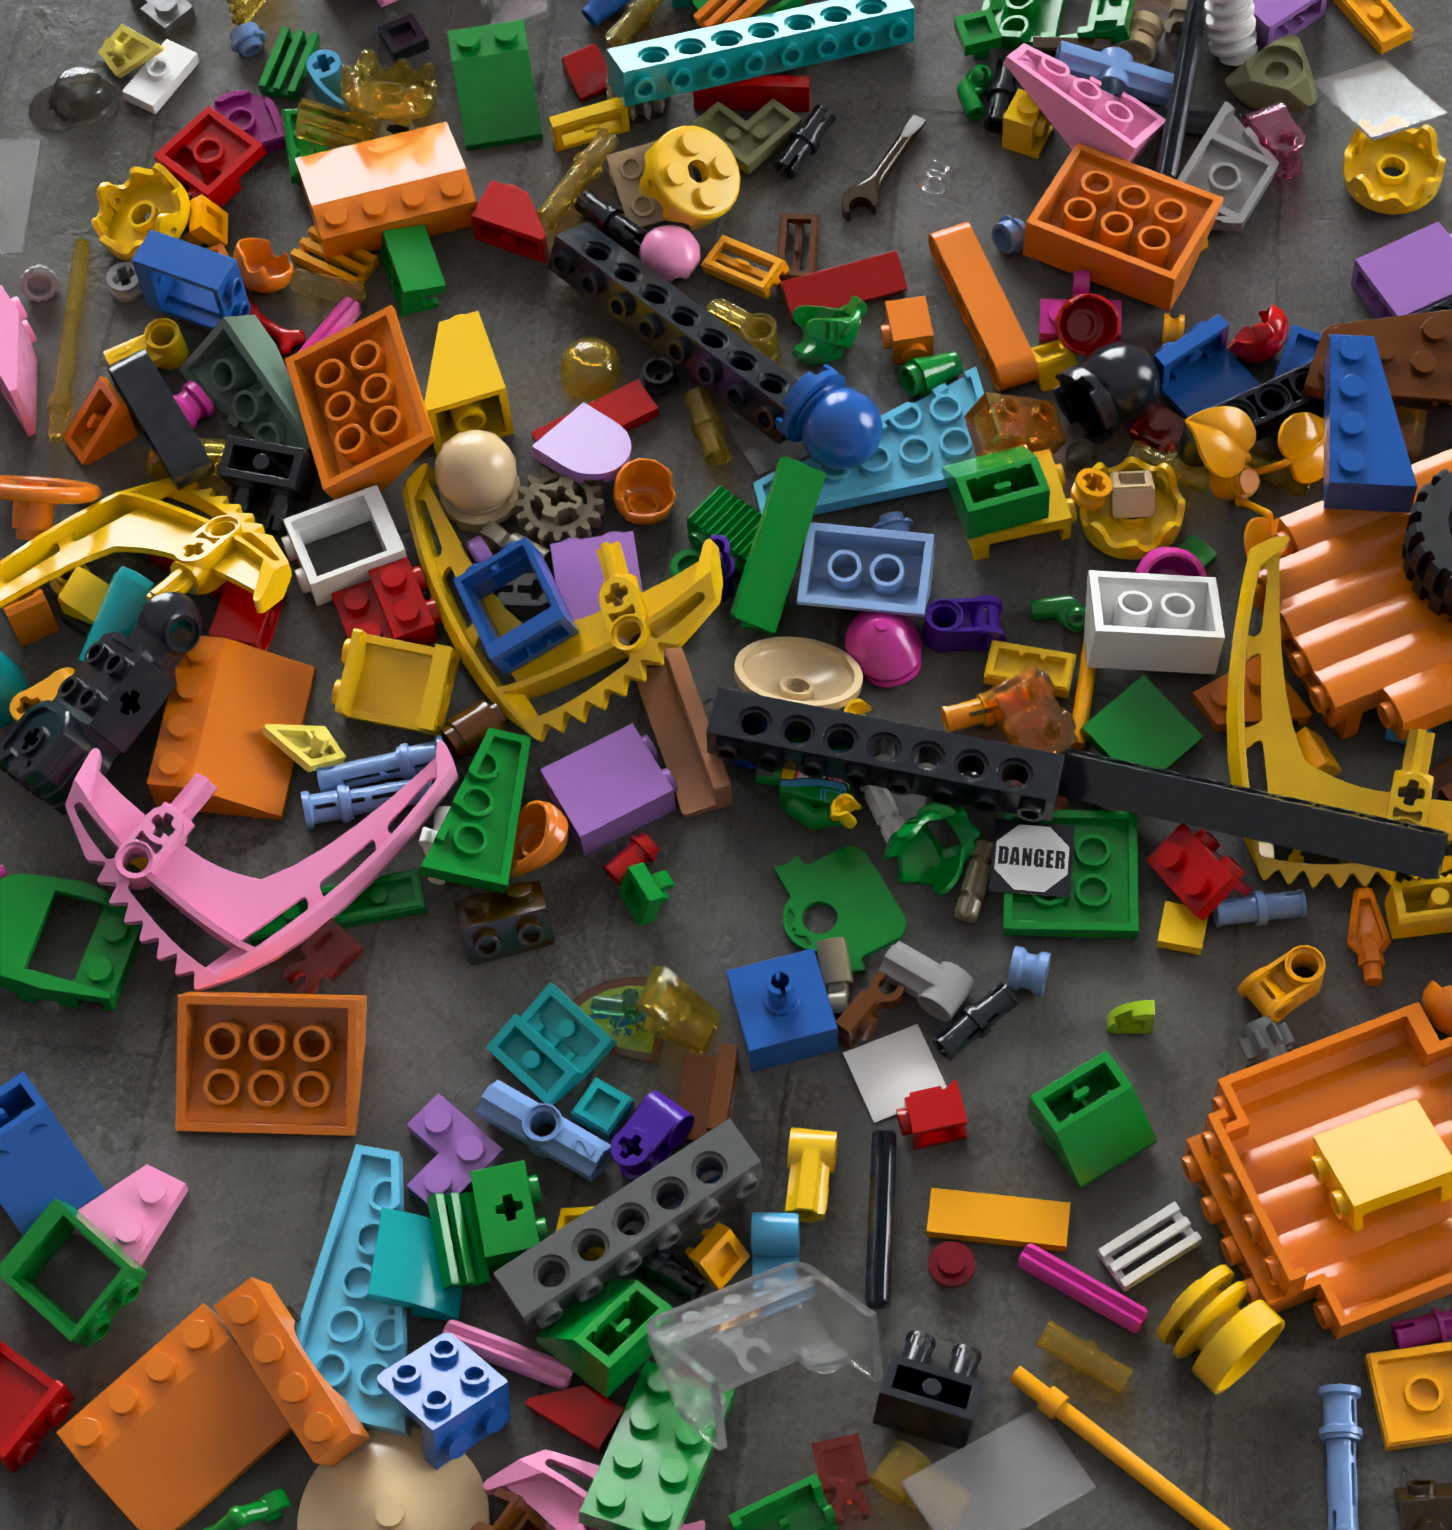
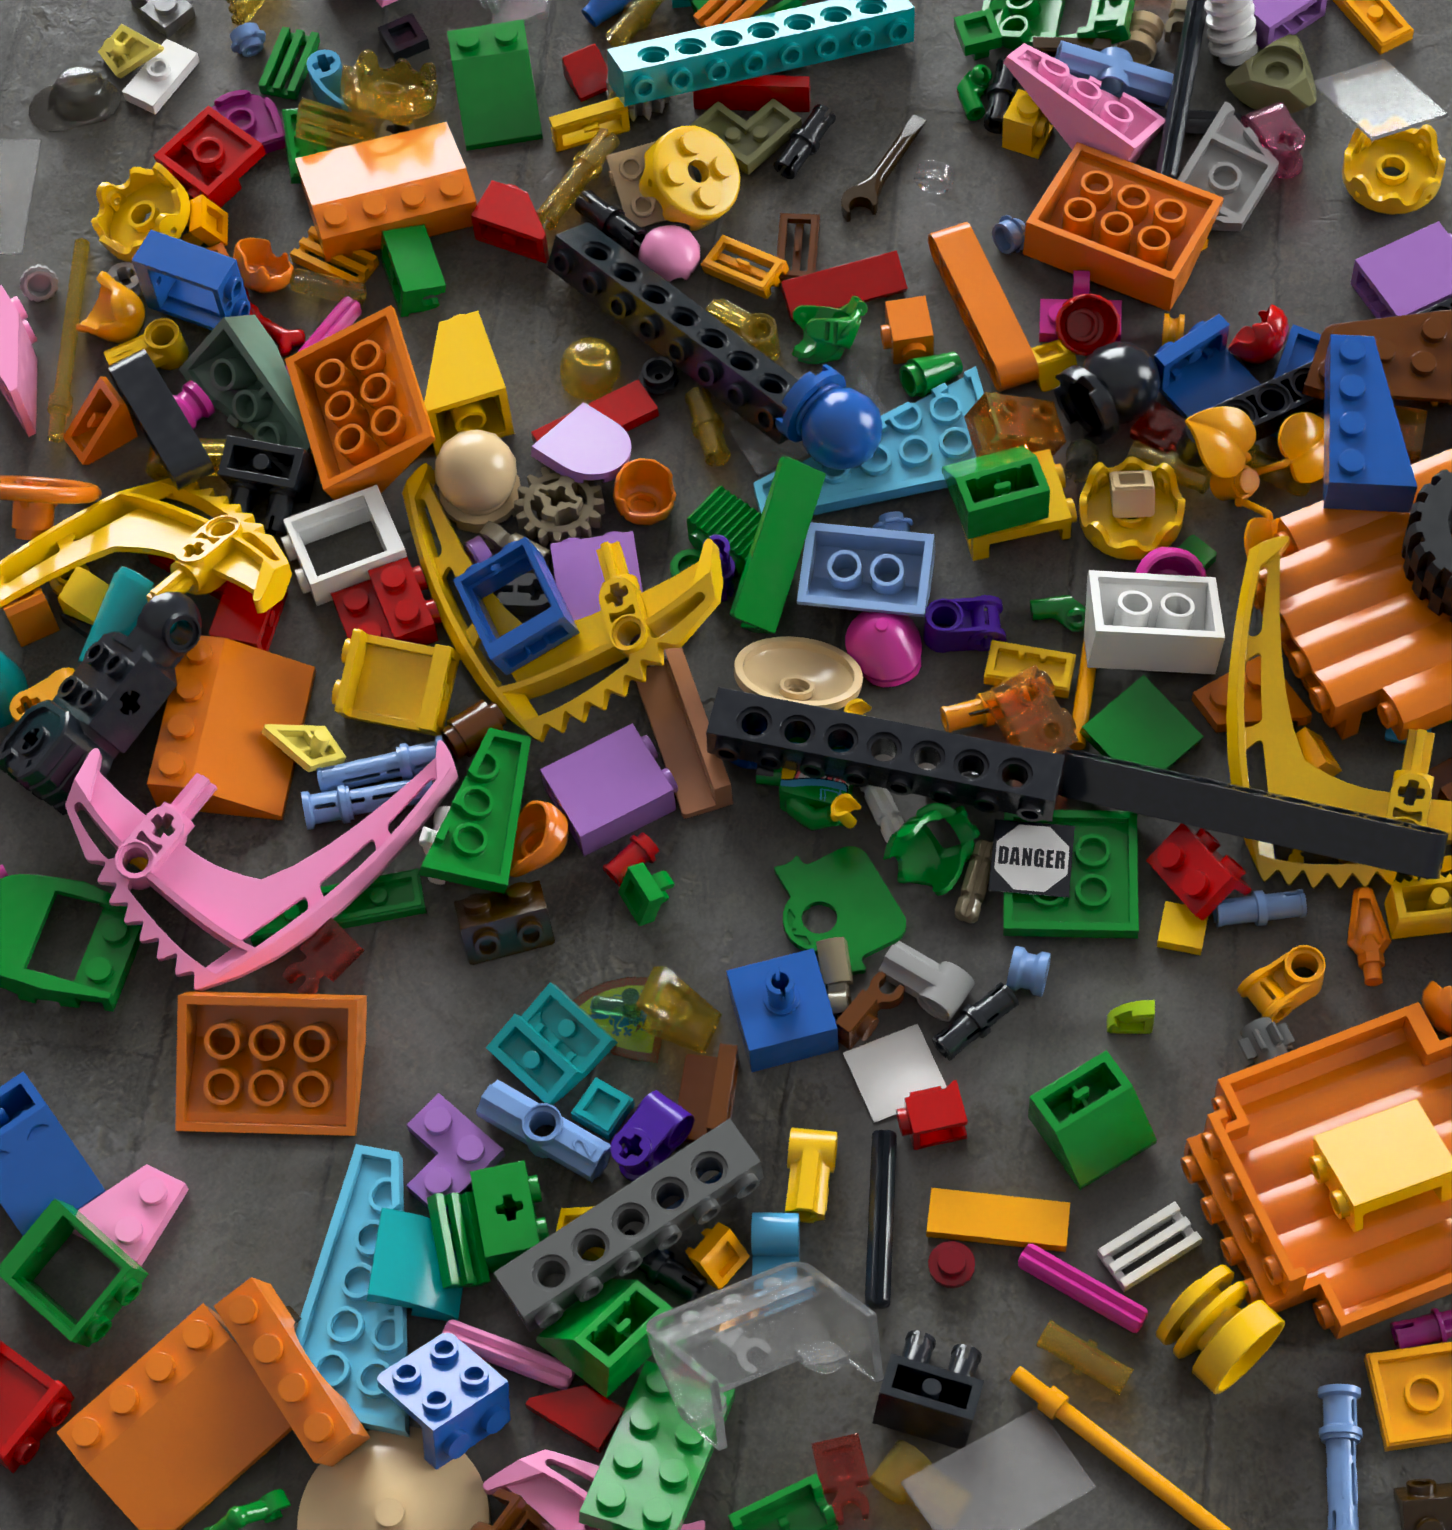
(116, 314): none -> light orange hair
(1096, 480): light orange bush -> none

